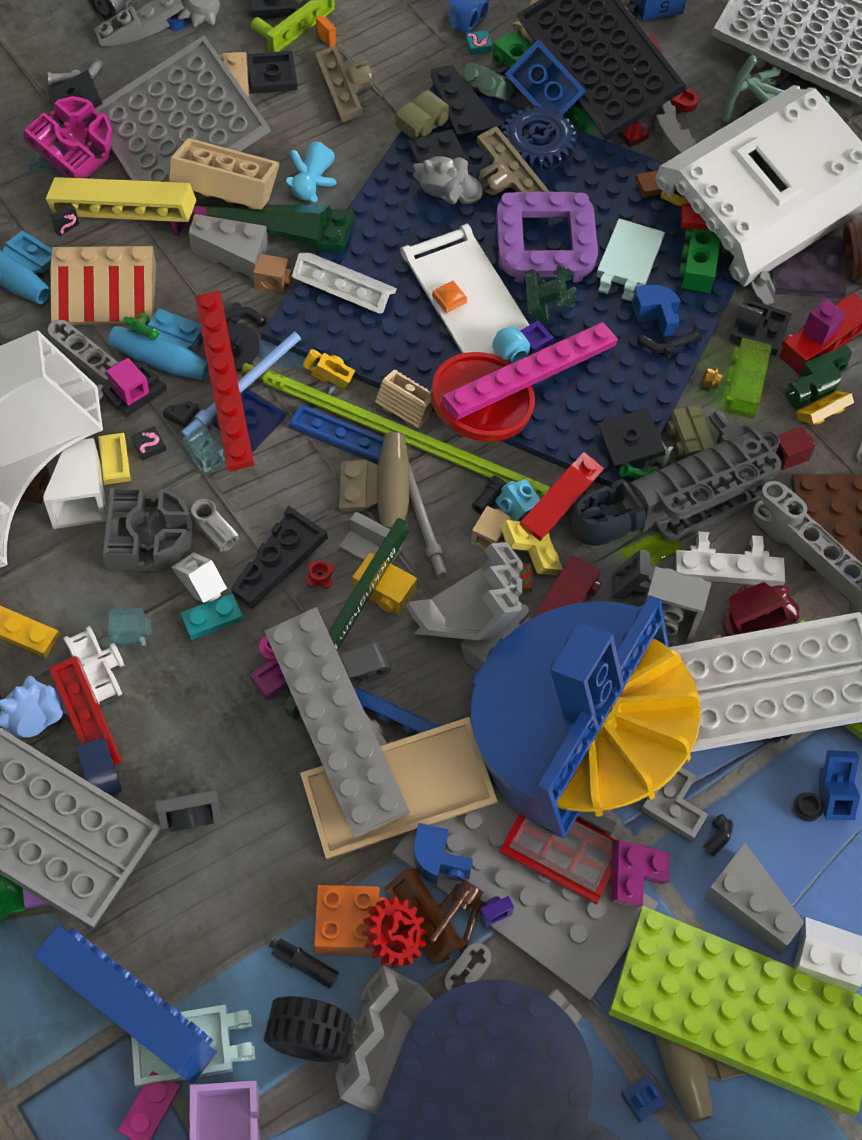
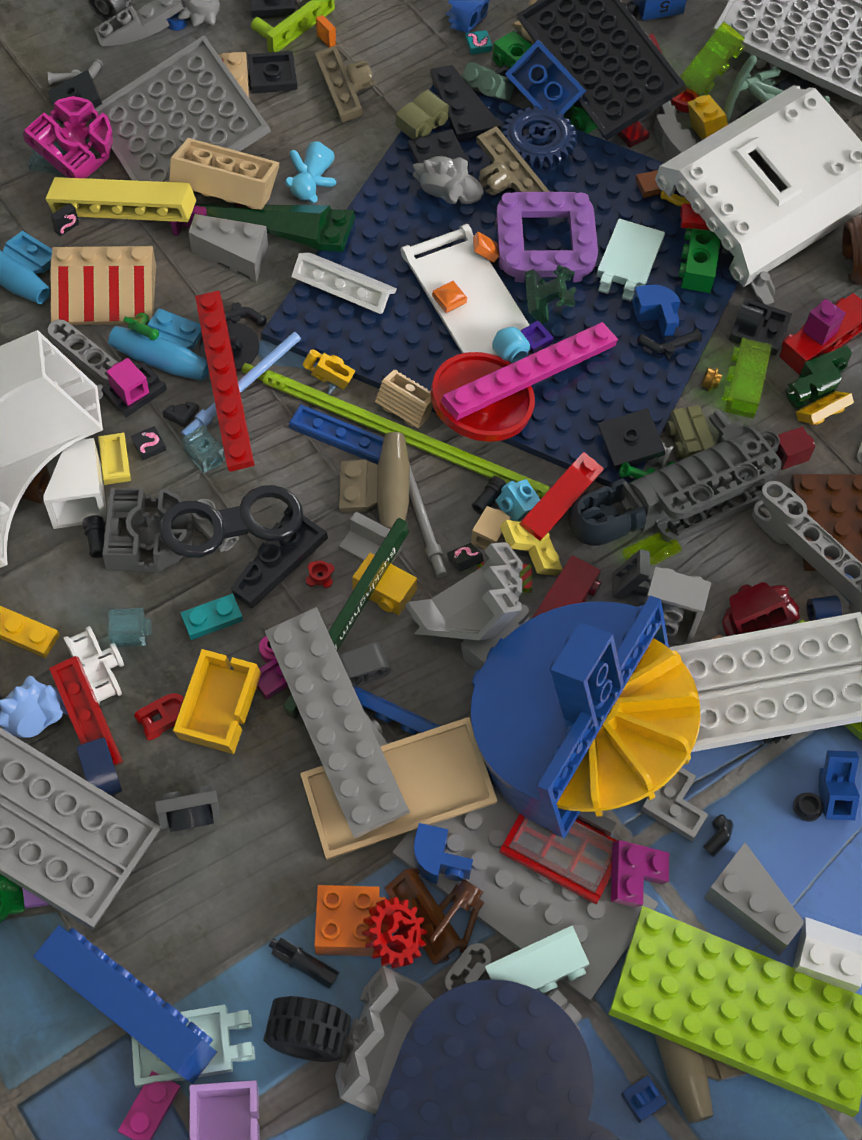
(94, 531): none -> black pin
(167, 707): none -> red plate
(200, 577): white slope -> none
(217, 701): none -> yellow piece
(231, 521): none -> black bar
(260, 416): clear blue tile -> none
(272, 273): medium nougat brick -> none
(465, 557): none -> black tile
(485, 247): none -> orange tile
(496, 910): dark purple plate -> none
(543, 962): none -> light aqua slope
(706, 116): none -> yellow piece
(713, 59): none -> clear neon green brick
(749, 568): white hinge -> none
(813, 271): clear purple plate -> none
(823, 607): none -> dark blue panel

